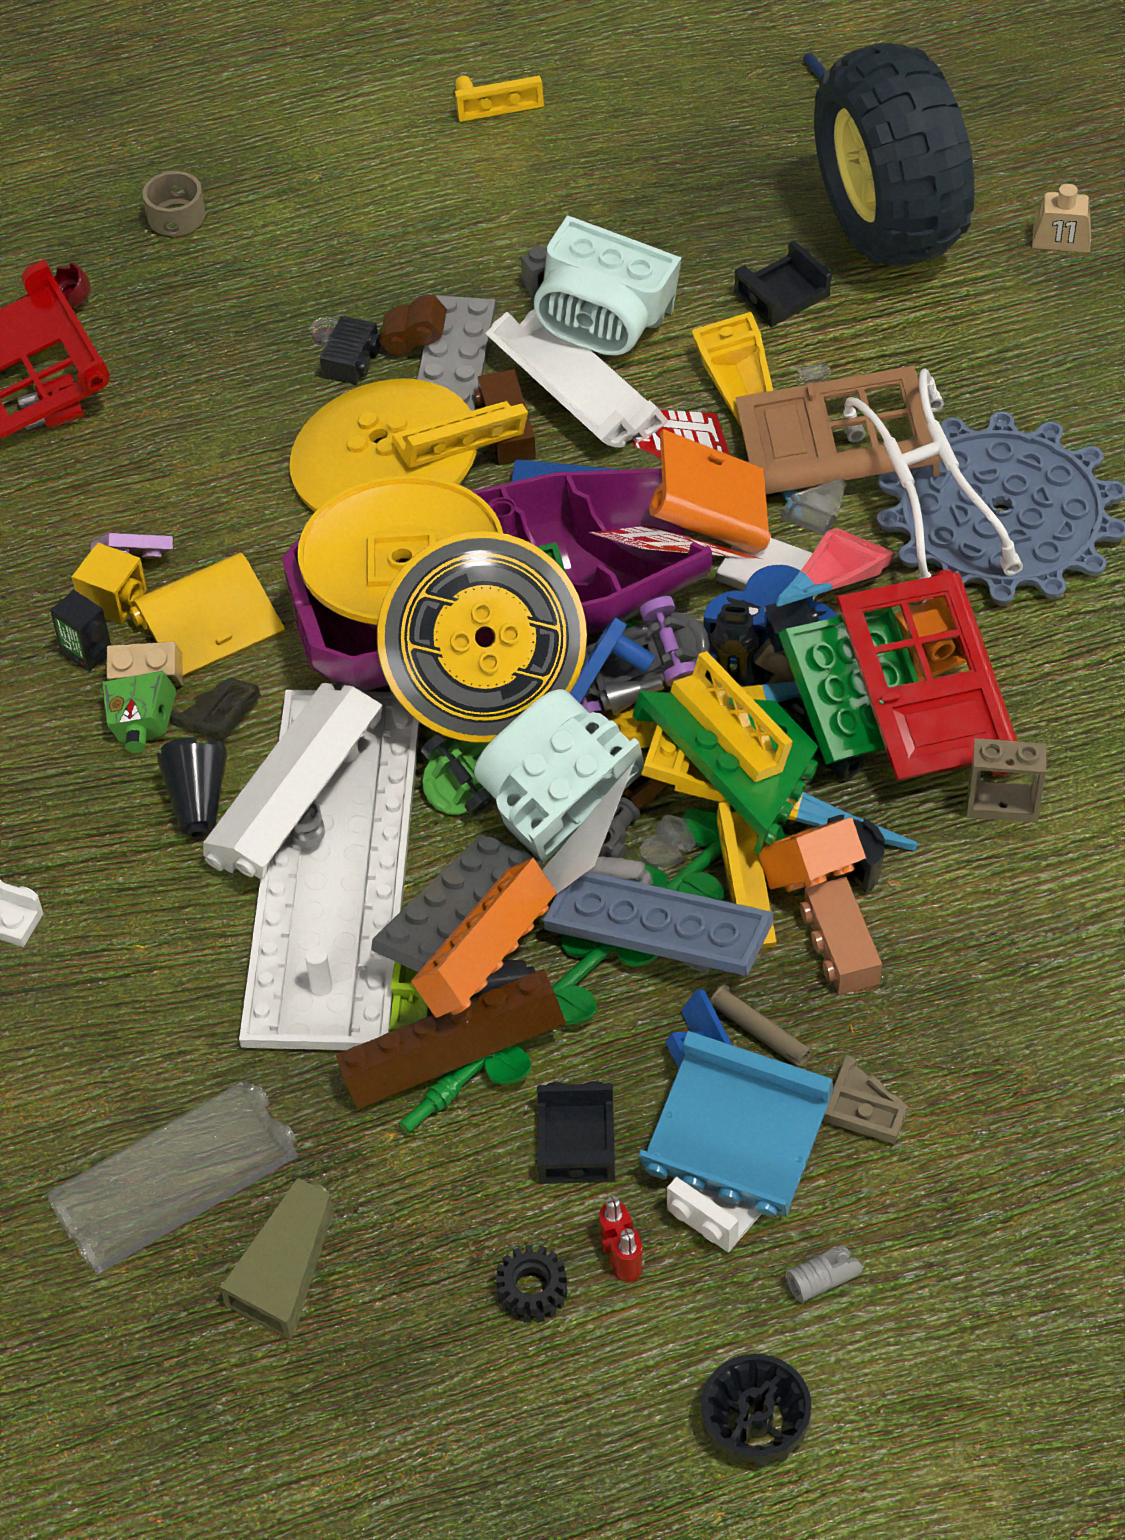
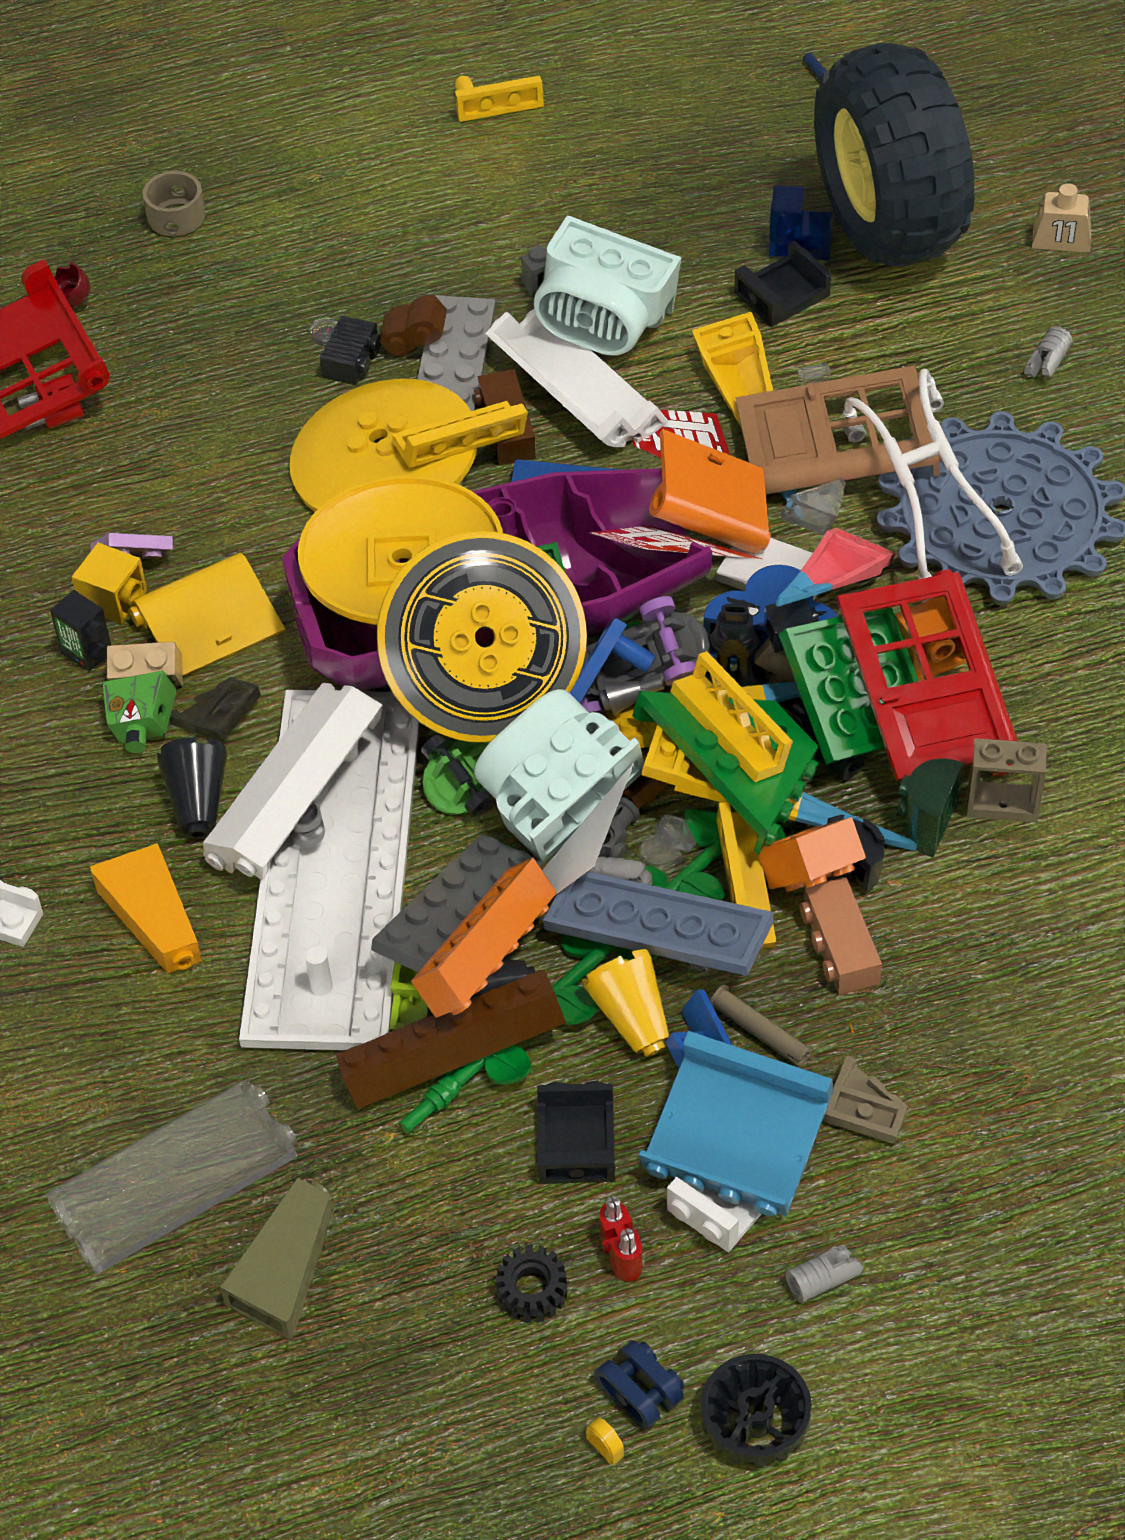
(147, 902): none -> light orange slope
(605, 1440): none -> yellow tile
(631, 1001): none -> yellow cone
(641, 1363): none -> dark blue brick
(790, 223): none -> clear blue brick
(929, 802): none -> clear green brick
(1049, 352): none -> light grey hinge

